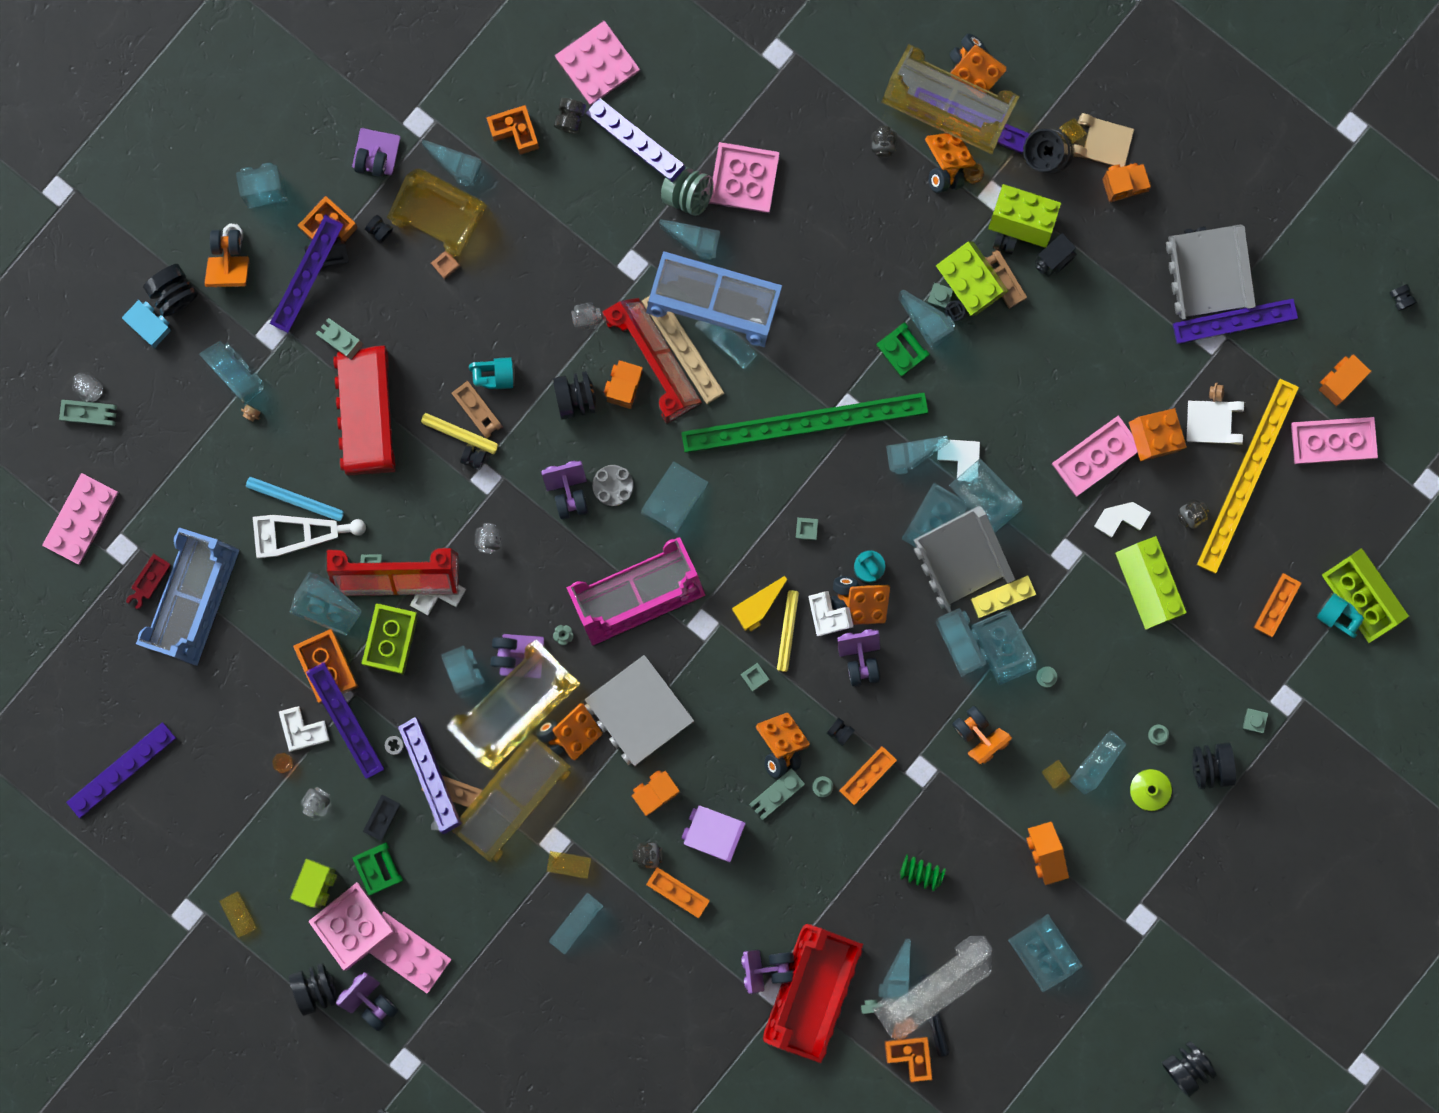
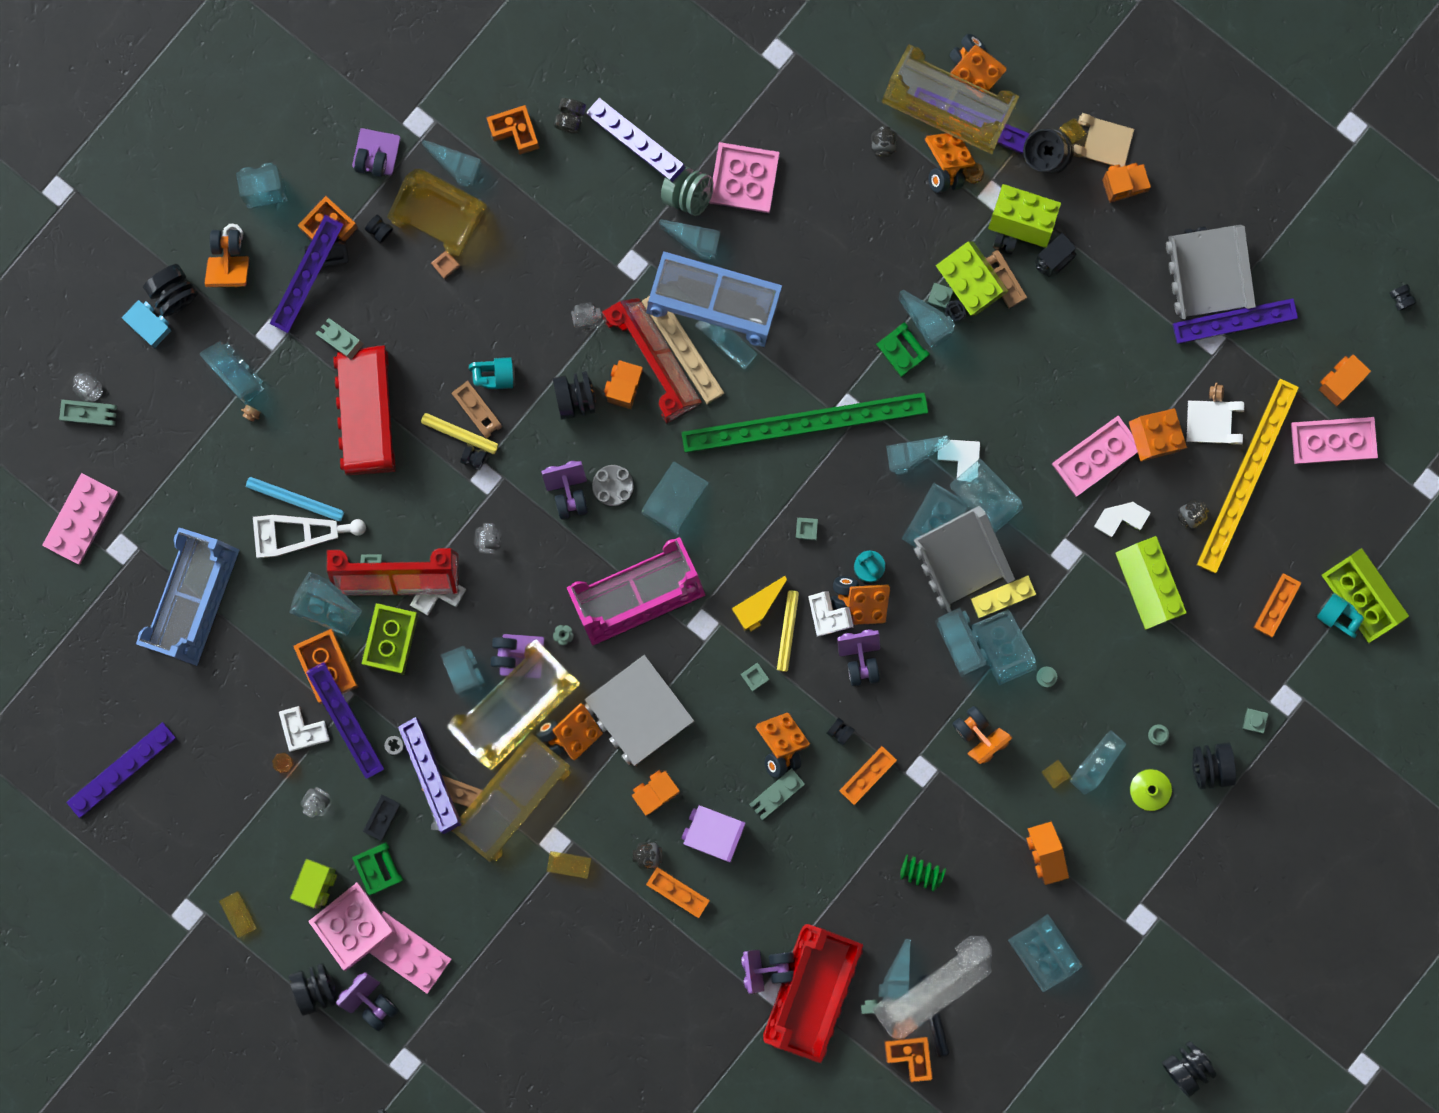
(149, 579): dark red plate -> none
(576, 923): clear light blue slope -> none
(597, 63): bright pink plate -> none
(822, 786): sand green plate -> none

